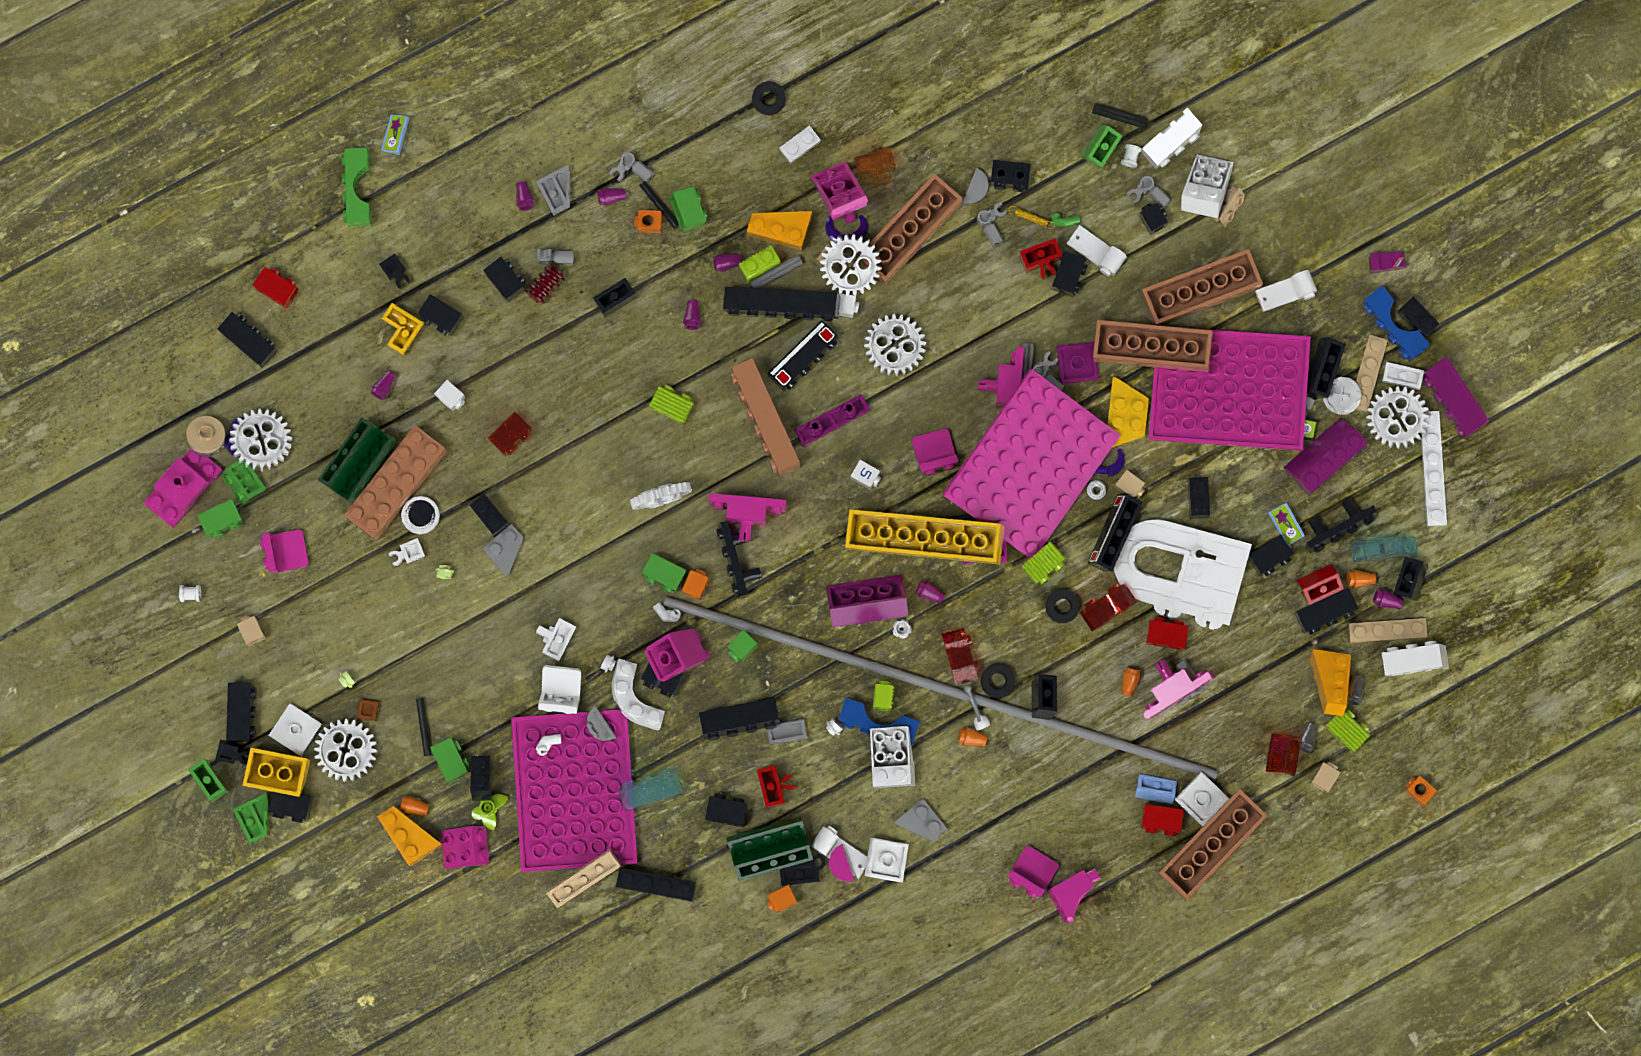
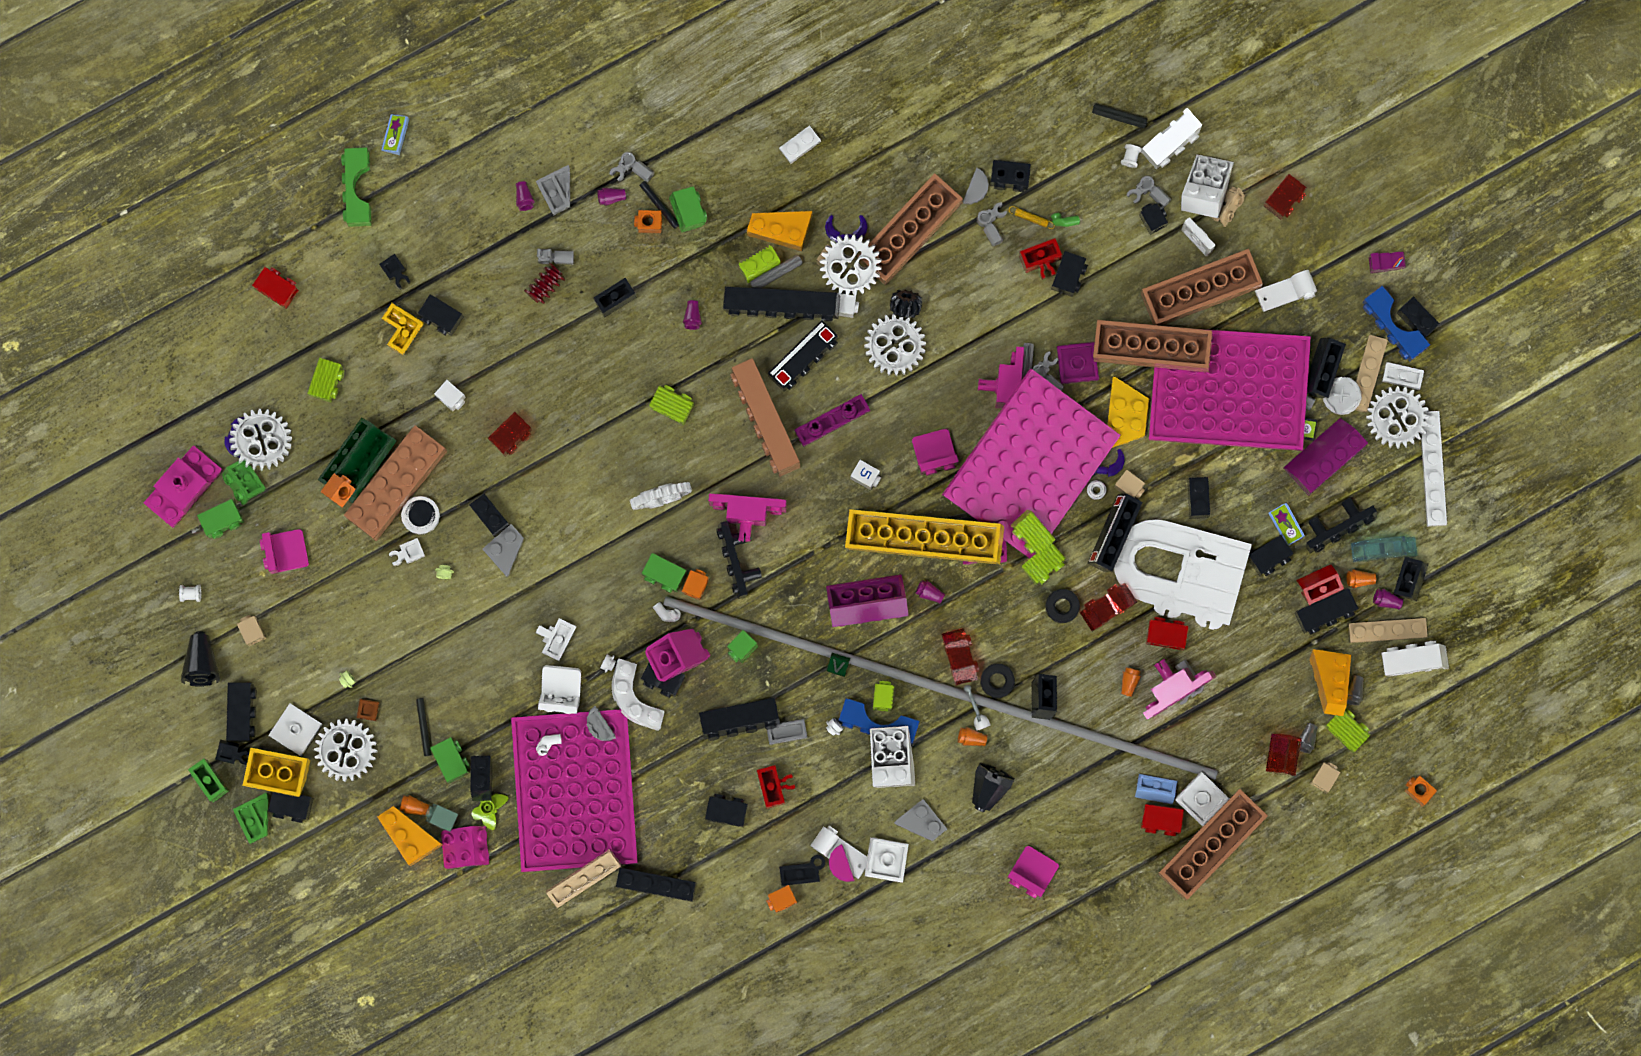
(200, 663): none -> black cone
(205, 436): tan piece -> none
(247, 339): black brick -> none
(325, 380): none -> lime brick
(338, 489): none -> orange brick
(381, 387): magenta cone -> none
(441, 817): none -> sand green brick
(504, 279): black brick -> none
(650, 789): clear light blue brick -> none
(726, 261): magenta cone -> none
(769, 848): dark green brick -> none
(771, 87): black tyre -> none
(838, 664): none -> dark green tile
(840, 191): dark pink brick -> none
(875, 164): clear orange brick -> none
(902, 634): white plate -> none
(905, 303): none -> black gear
(989, 786): none -> black cone
(1032, 533): none -> lime brick
(1070, 892): dark pink hips -> none
(1097, 251): white door -> none
(1101, 146): bright green brick -> none
(1198, 237): none -> white plate
(1285, 196): none -> clear red brick
(1455, 398): magenta slope -> none

